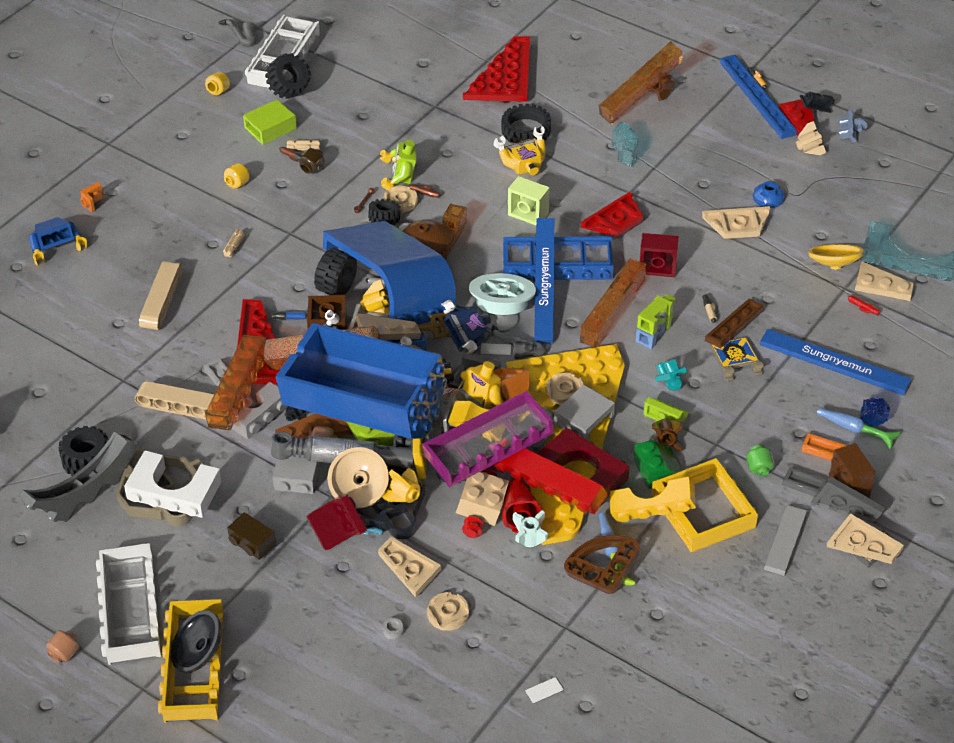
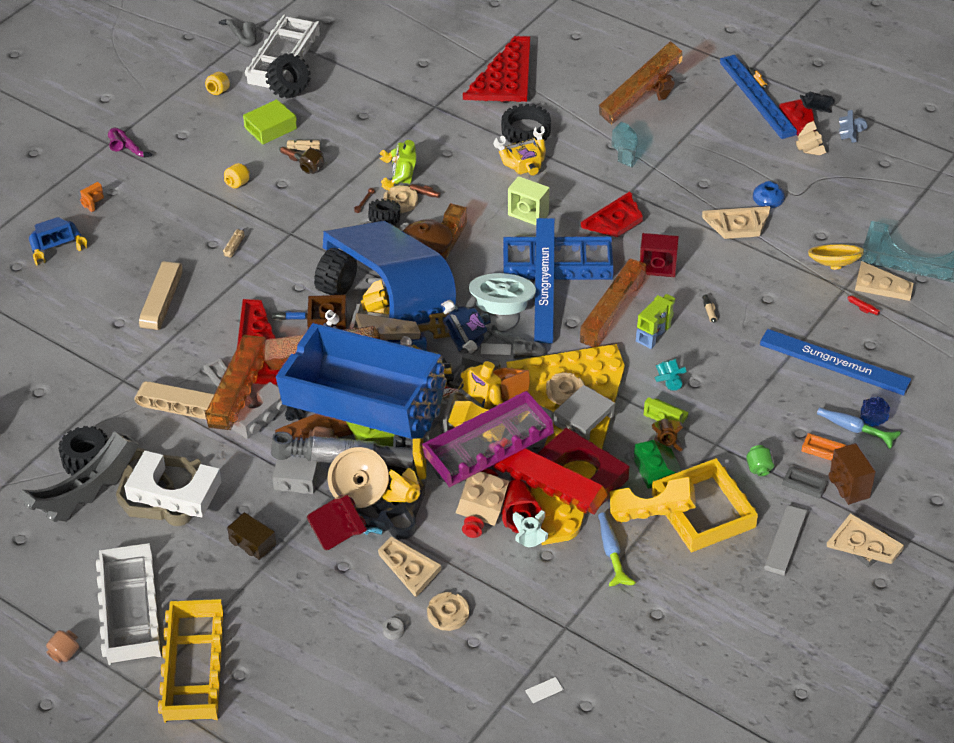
(118, 137): none -> magenta piece
(196, 641): black dish -> none
(603, 575): reddish brown beam -> none
(734, 323): reddish brown tile -> none
(737, 354): flag -> none
(842, 497): dark grey wing -> none

